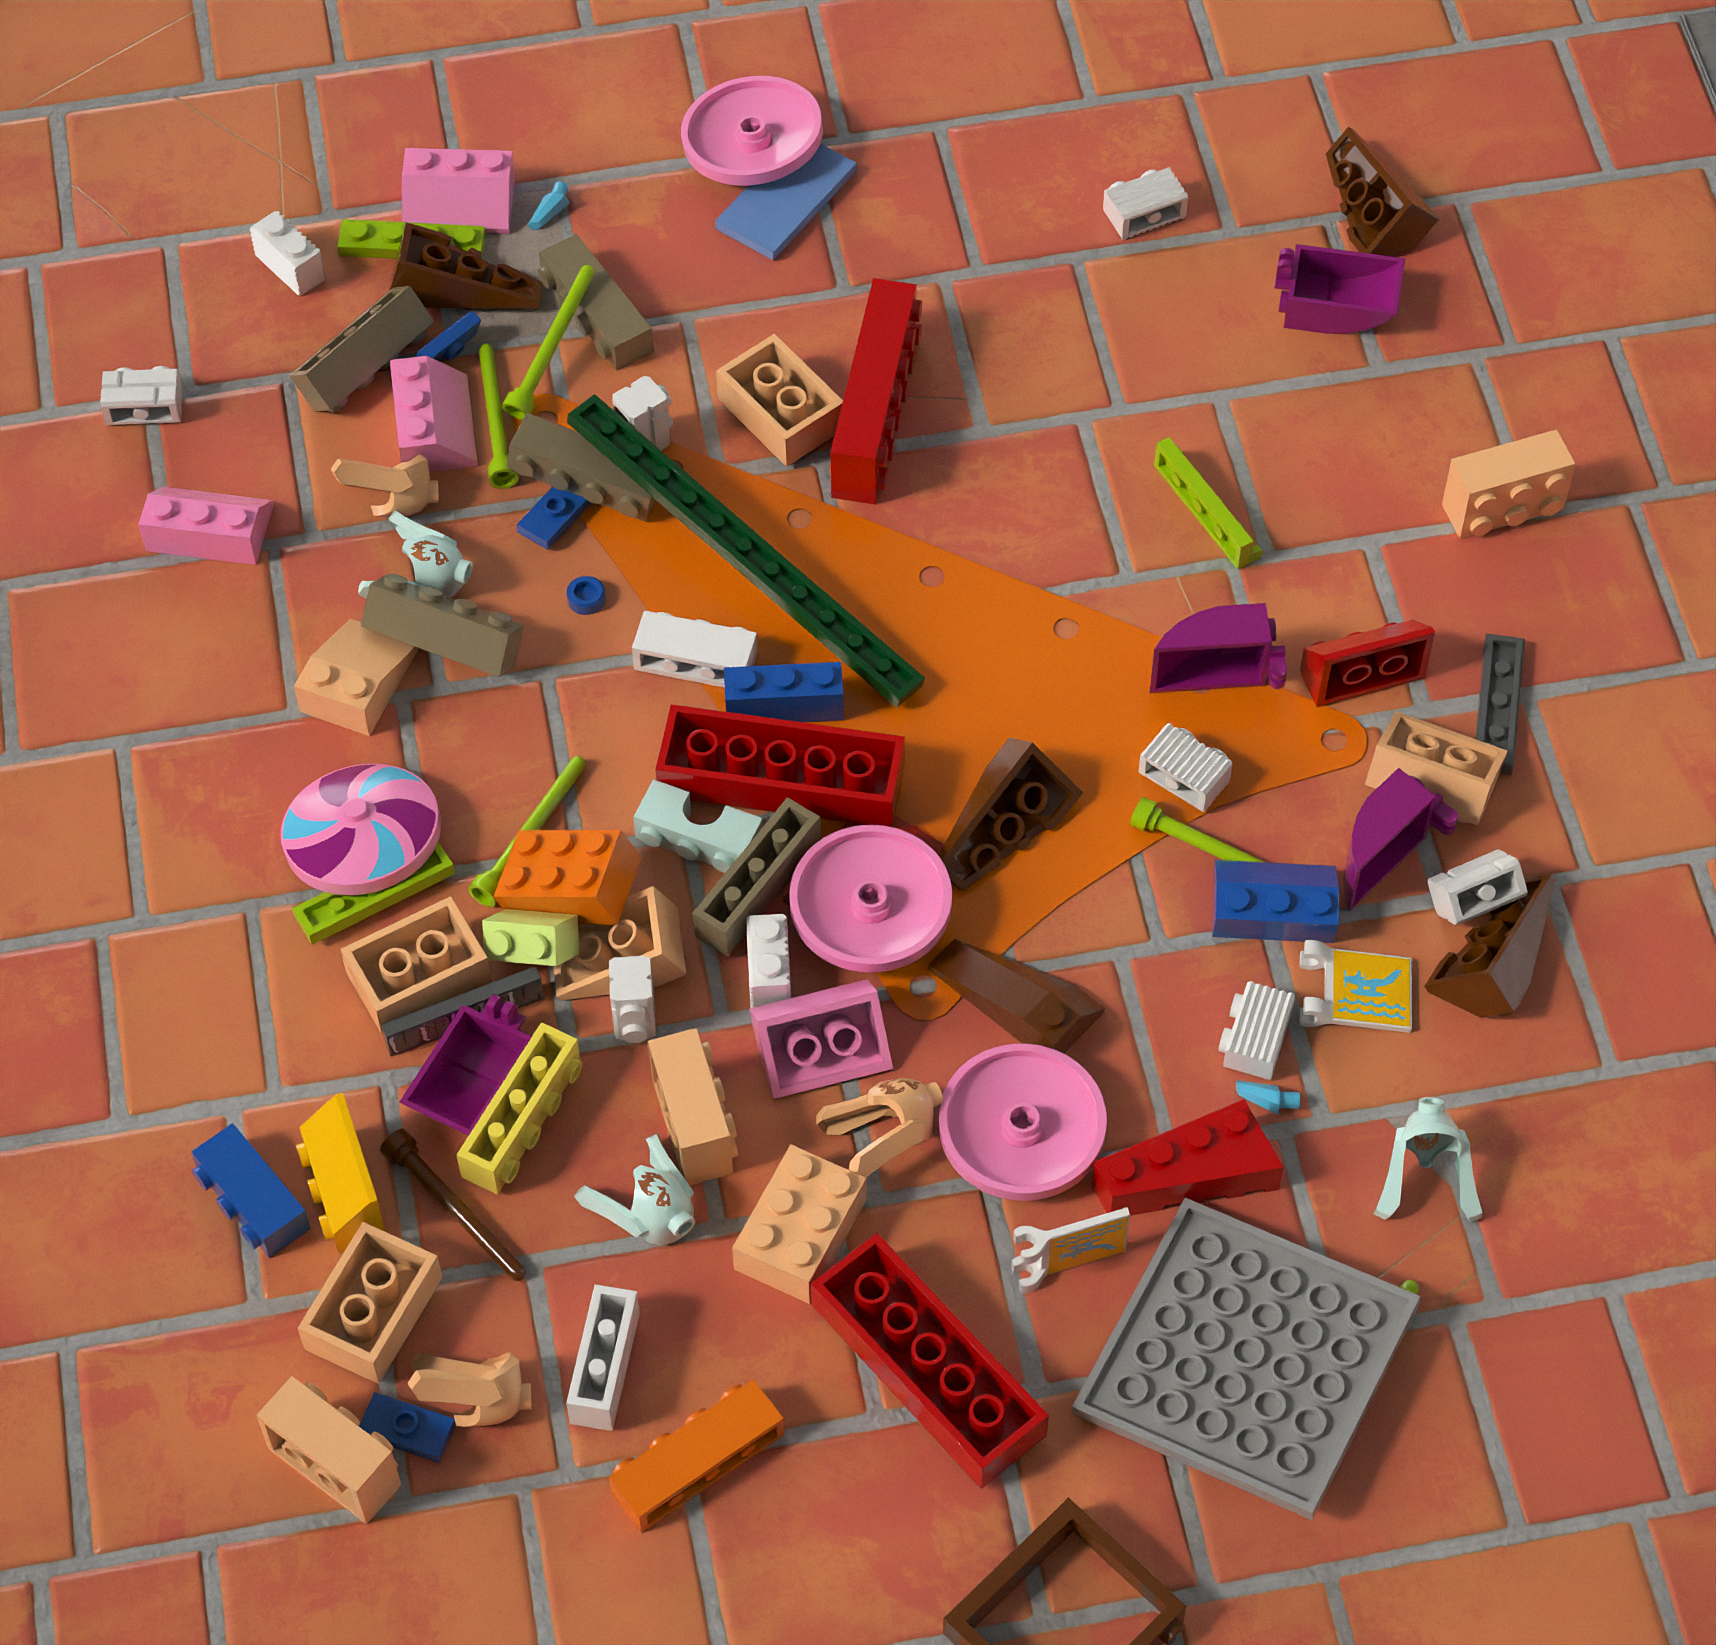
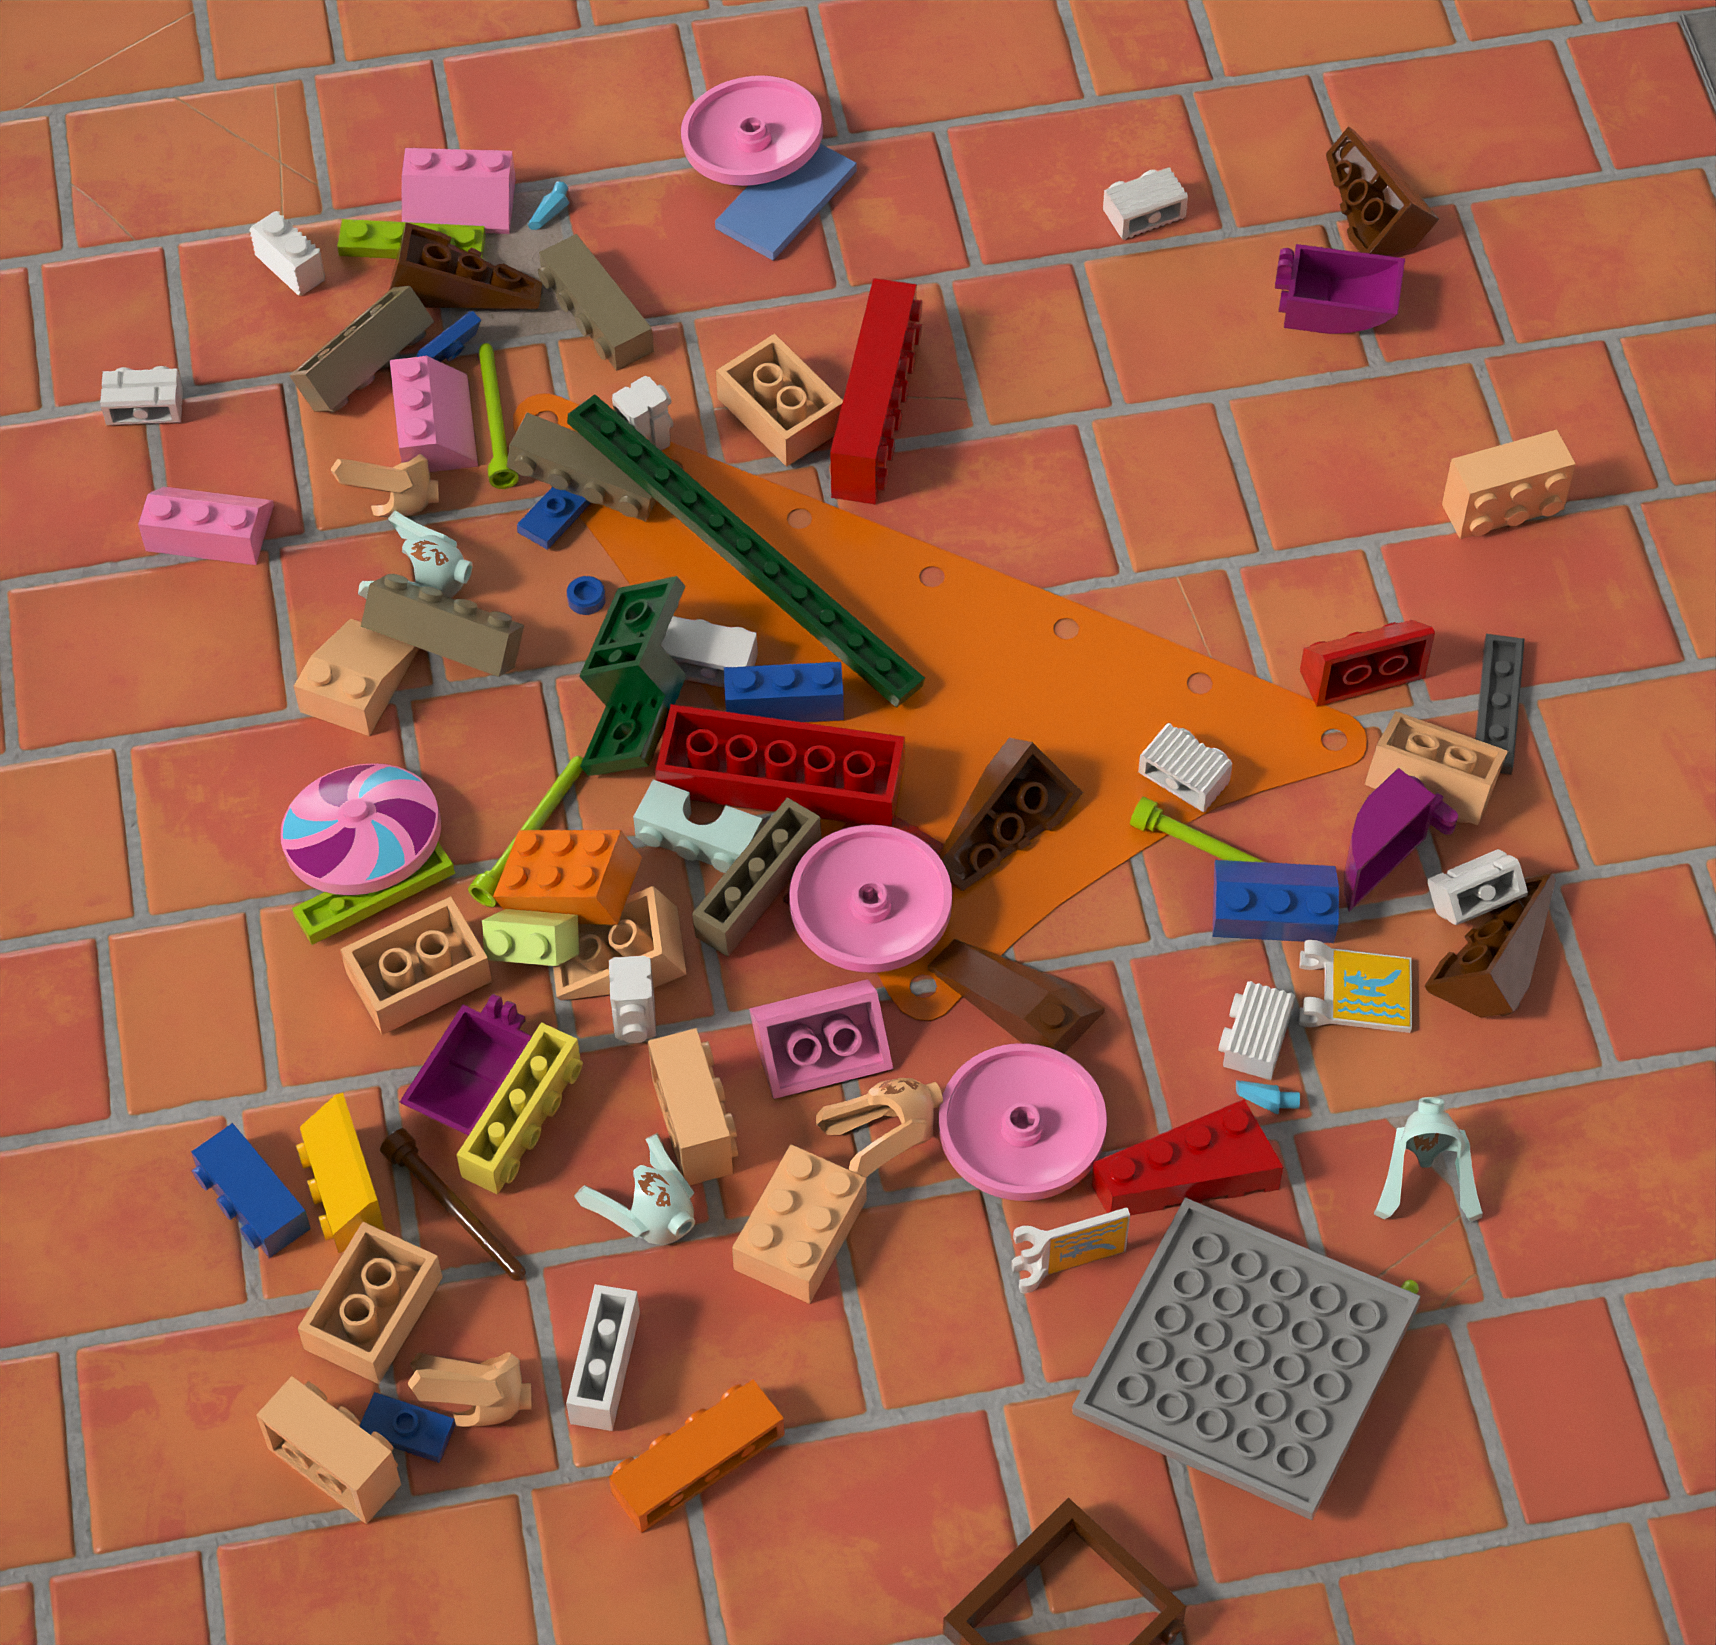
(433, 1020): dark grey tile -> none
(521, 399): lime piece -> none
(633, 676): none -> dark green bracket
(768, 959): white brick -> none
(929, 1360): red brick -> none
(1205, 504): lime hinge -> none
(1220, 650): magenta piece -> none

